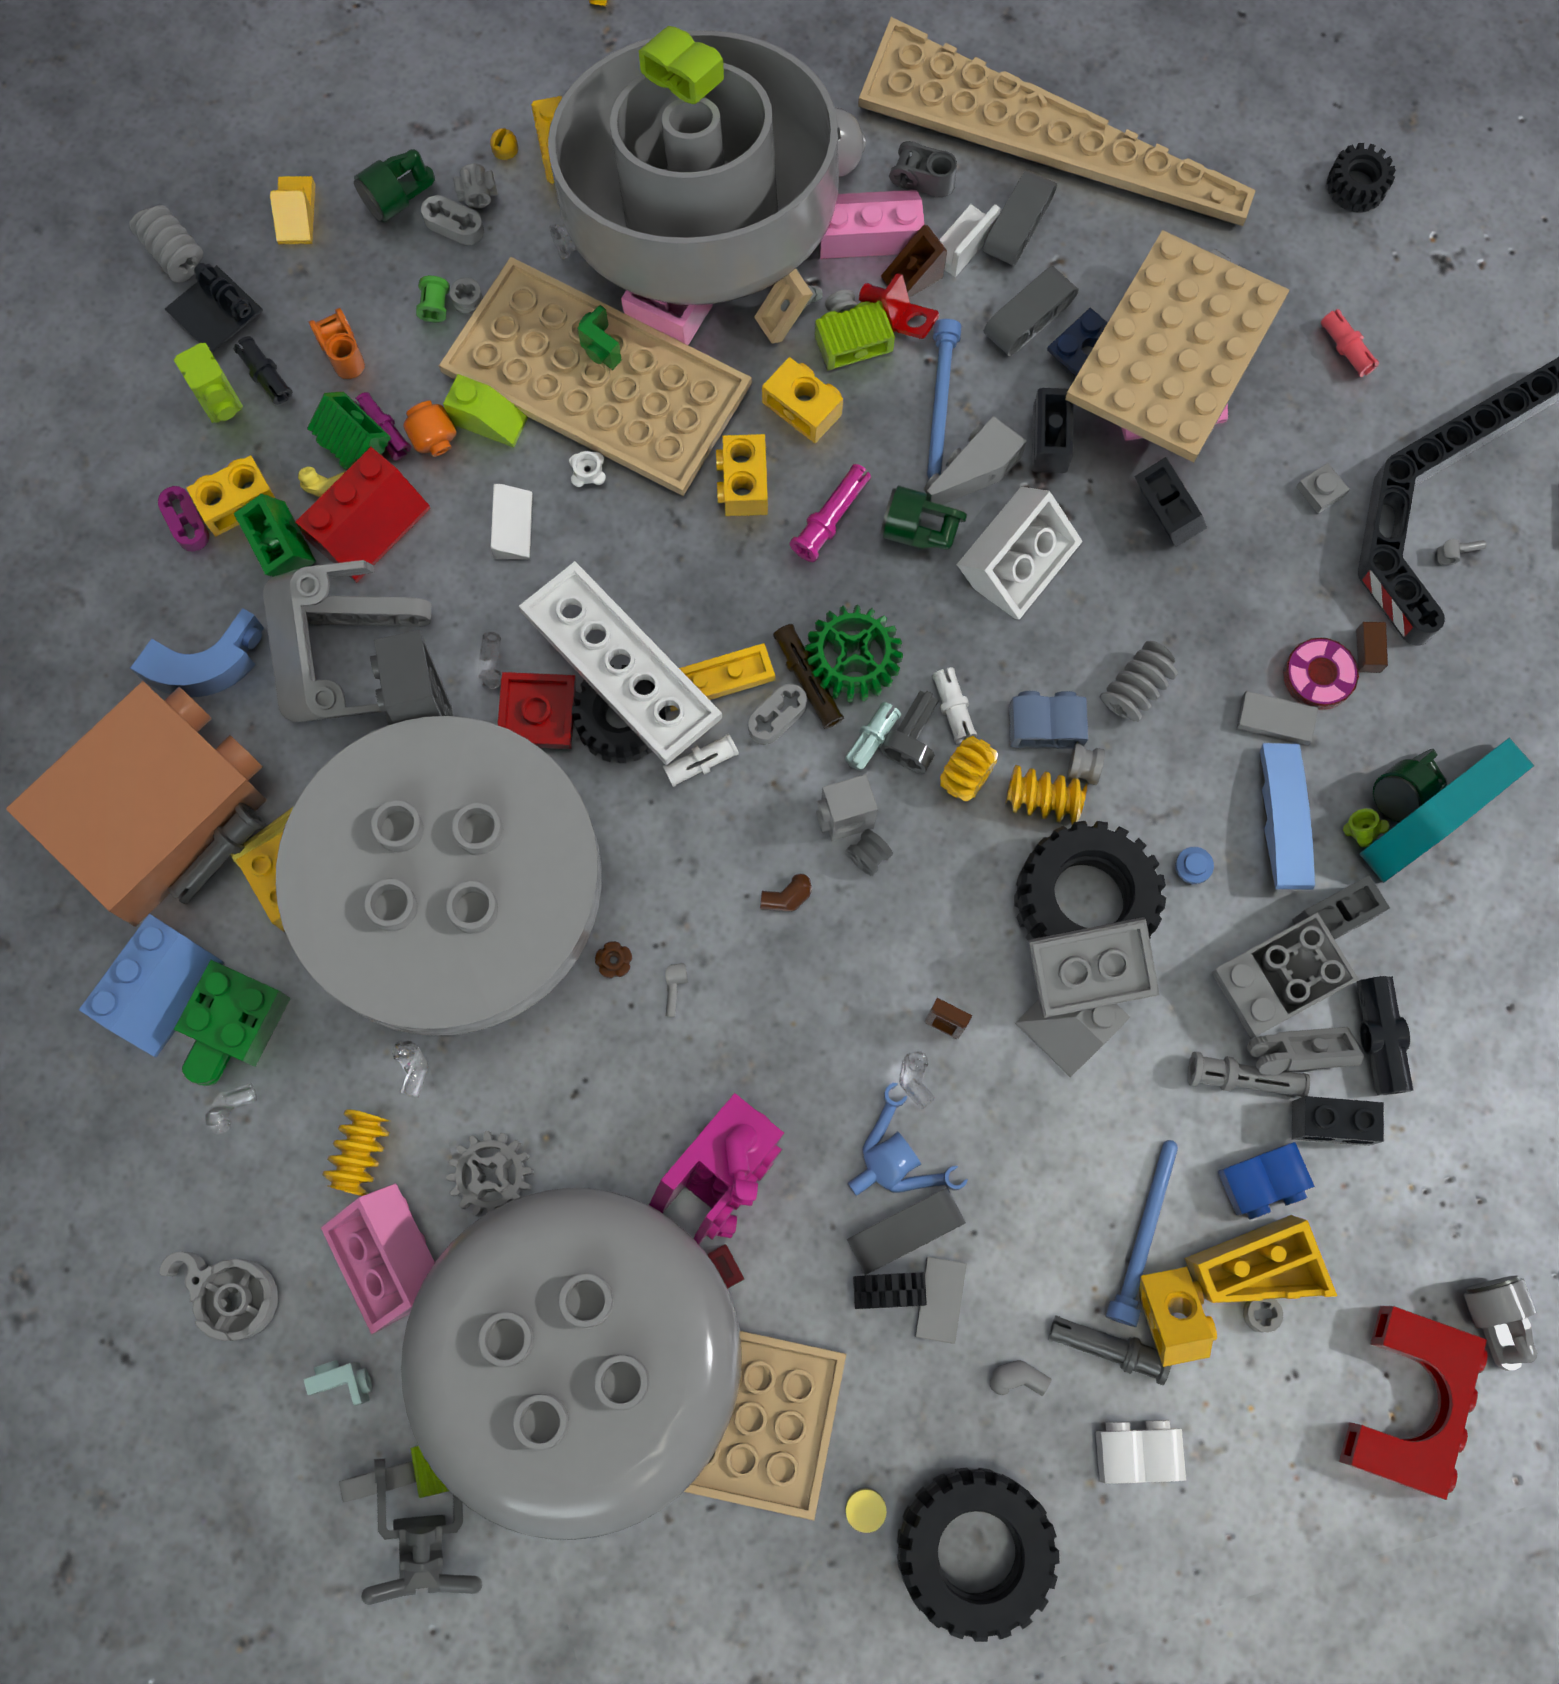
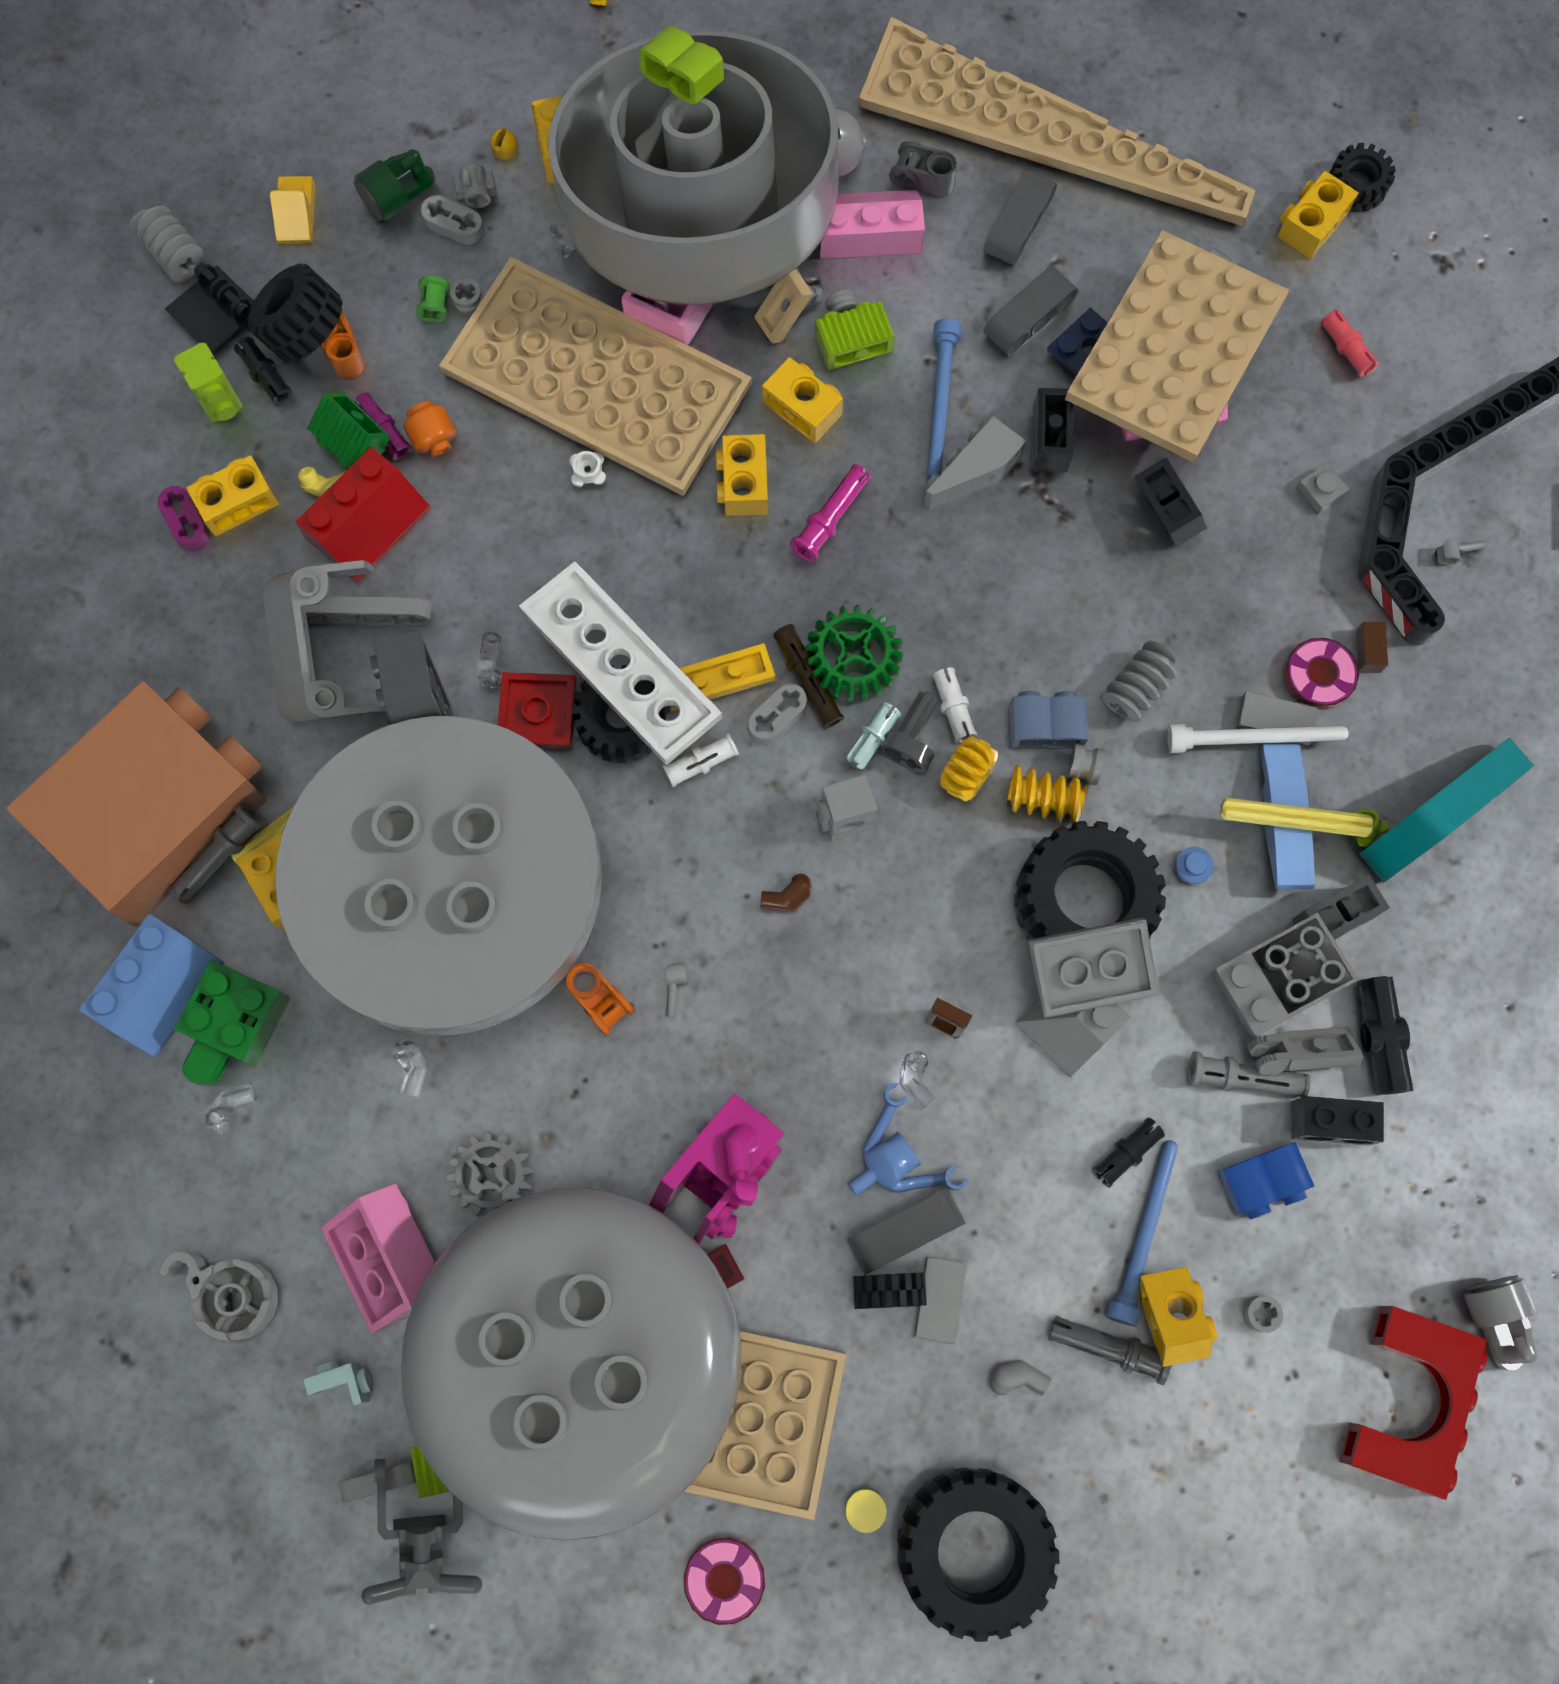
(204, 671): medium blue arch -> none
(274, 535): green brick -> none
(294, 313): none -> black tyre
(356, 1152): yellow piece -> none
(484, 411): lime slope -> none
(511, 522): white slope -> none
(595, 341): green bracket -> none
(599, 999): none -> orange piece
(617, 969): reddish brown plate -> none
(724, 1580): none -> tile
(869, 852): dark grey wheel -> none
(898, 307): red bracket -> none
(904, 516): dark green piece -> none
(919, 262): reddish brown slope -> none
(967, 237): white panel -> none
(1020, 551): white slope -> none
(1128, 1152): none -> black pin
(1140, 1454): white brick -> none
(1182, 737): none -> white piece
(1263, 1264): yellow wedge -> none
(1296, 817): none -> light yellow axle
(1321, 209): none -> yellow brick
(1408, 785): piece -> none

